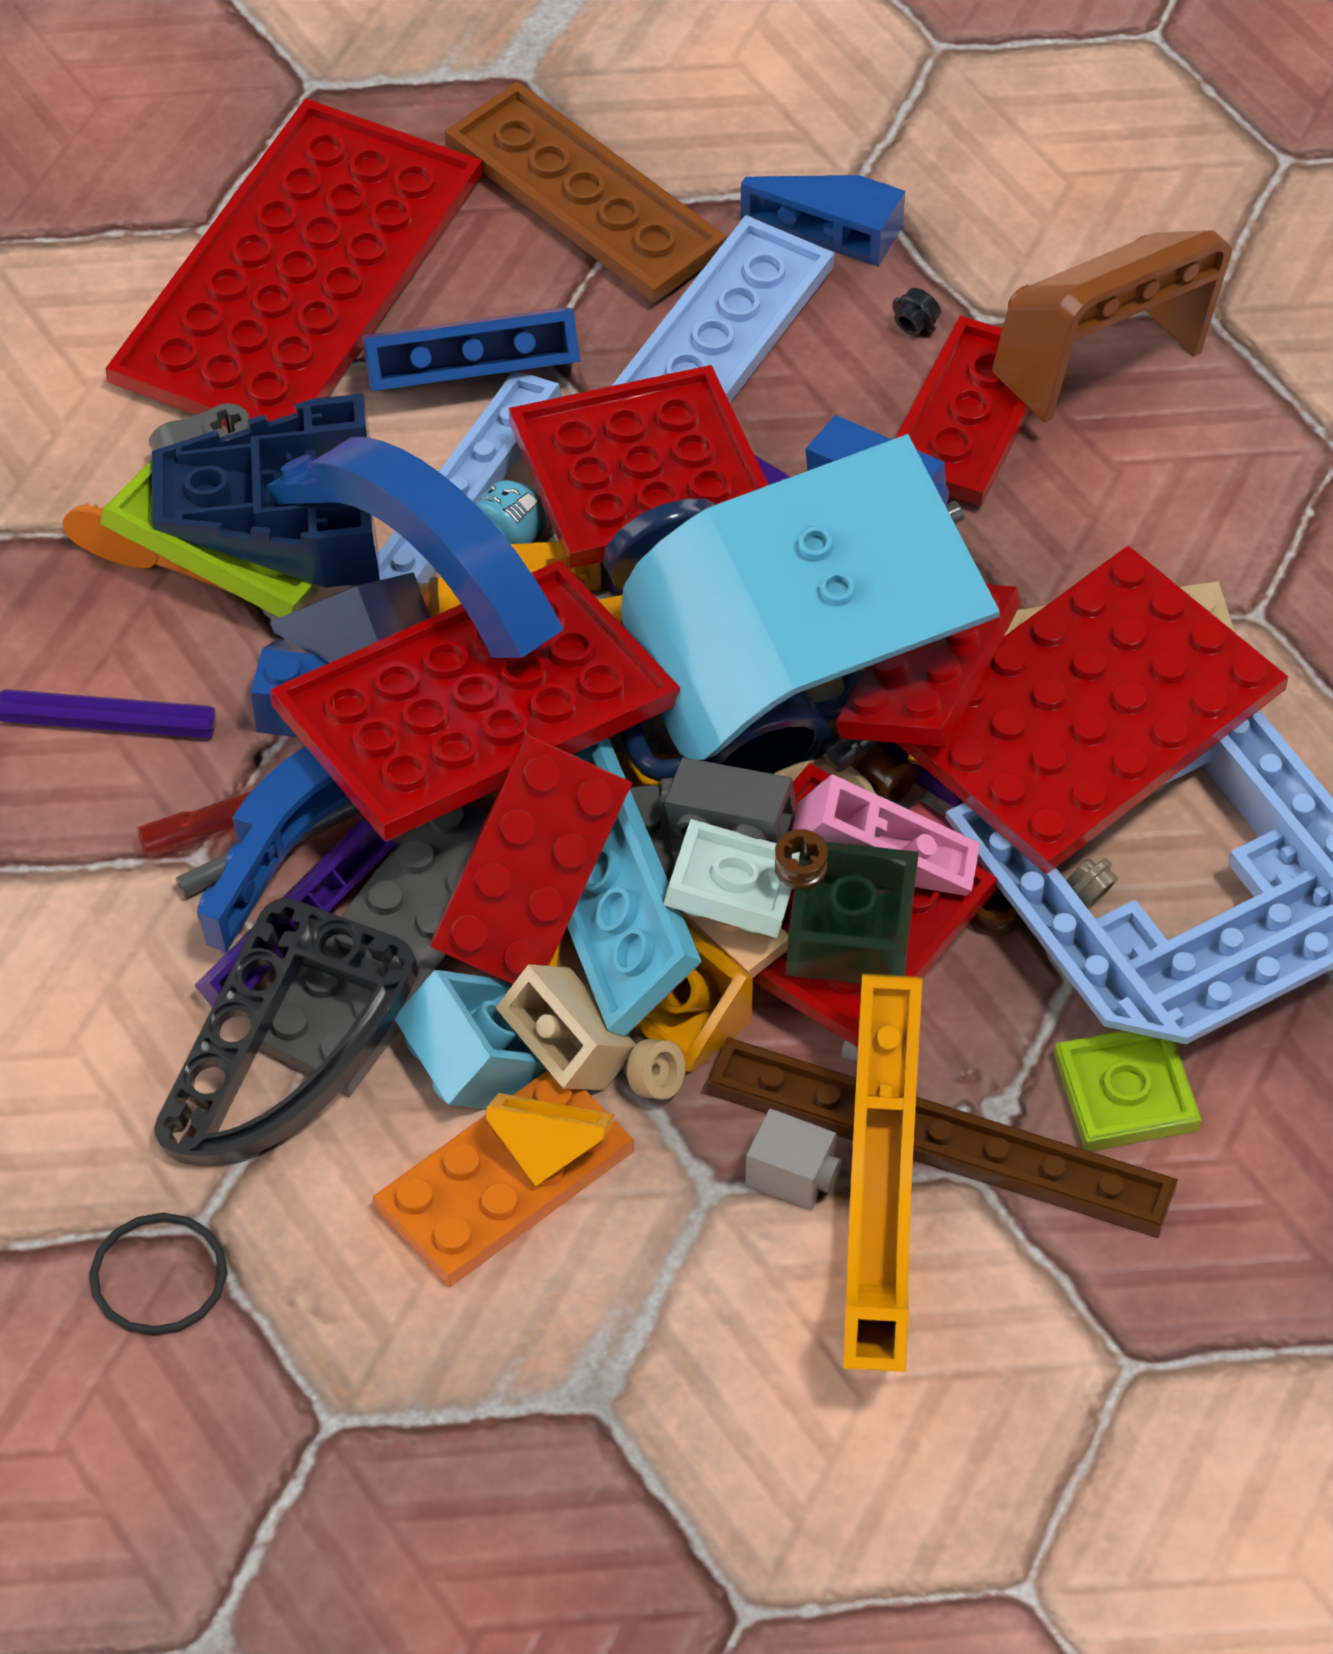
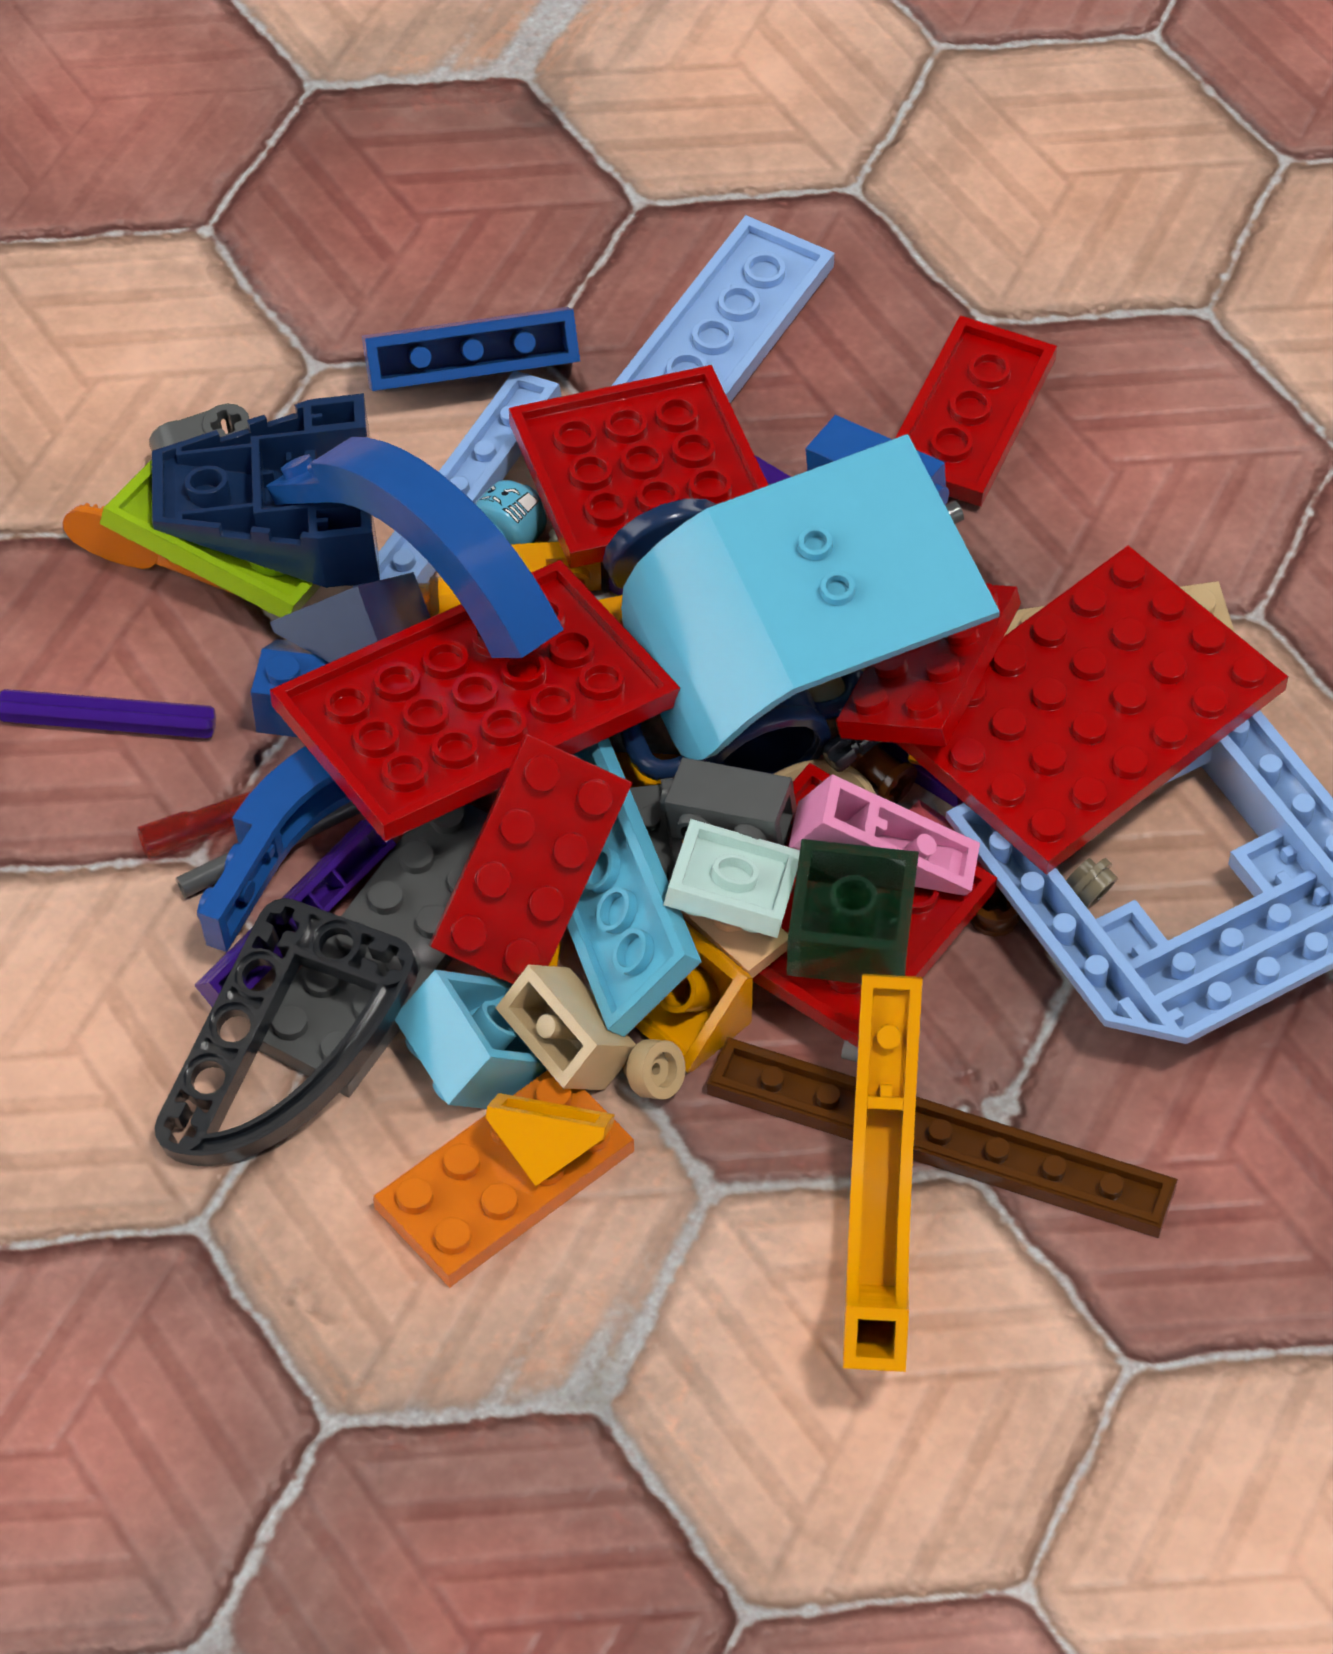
(165, 1328): black piece -> none
(296, 267): red plate -> none
(586, 191): dark orange plate -> none
(792, 1160): light grey brick -> none
(813, 849): reddish brown bush -> none
(830, 211): blue slope -> none
(916, 312): black plate -> none
(1126, 1089): lime tile -> none
(1162, 273): dark orange windscreen -> none

